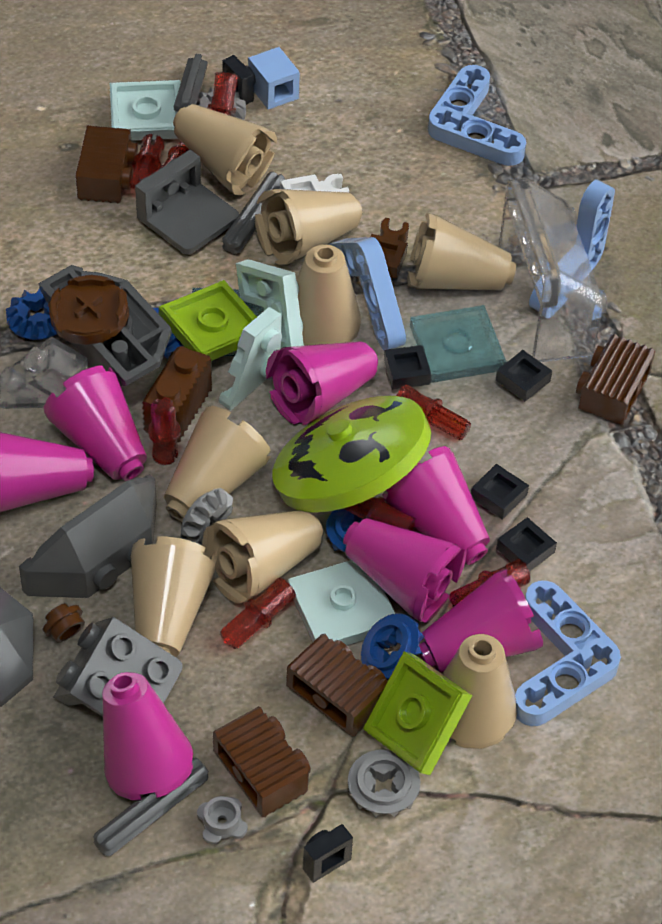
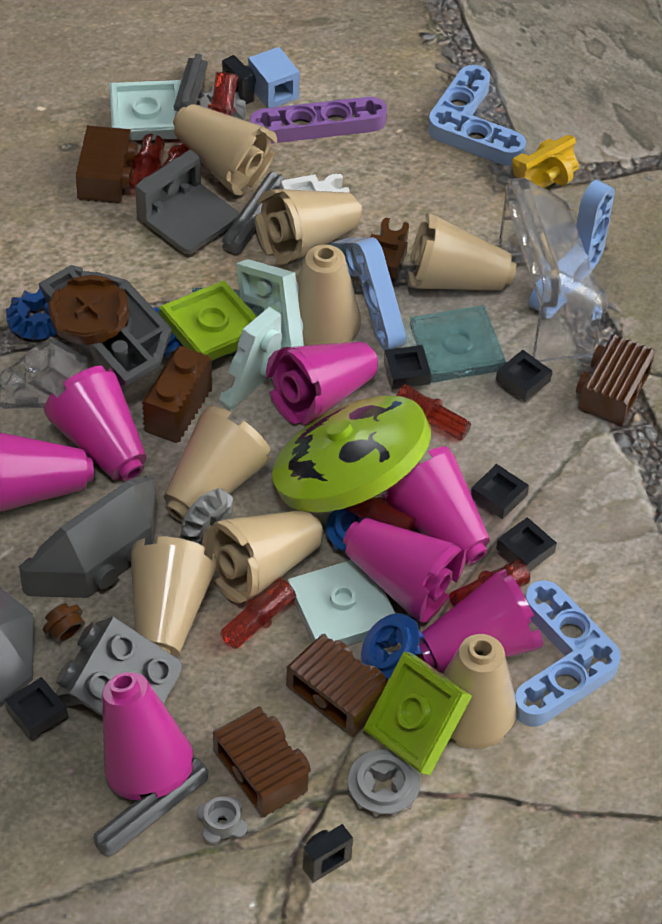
(36, 708): none -> black plate
(164, 431): clear red axle -> none
(318, 116): none -> medium lavender beam
(549, 164): none -> yellow hips

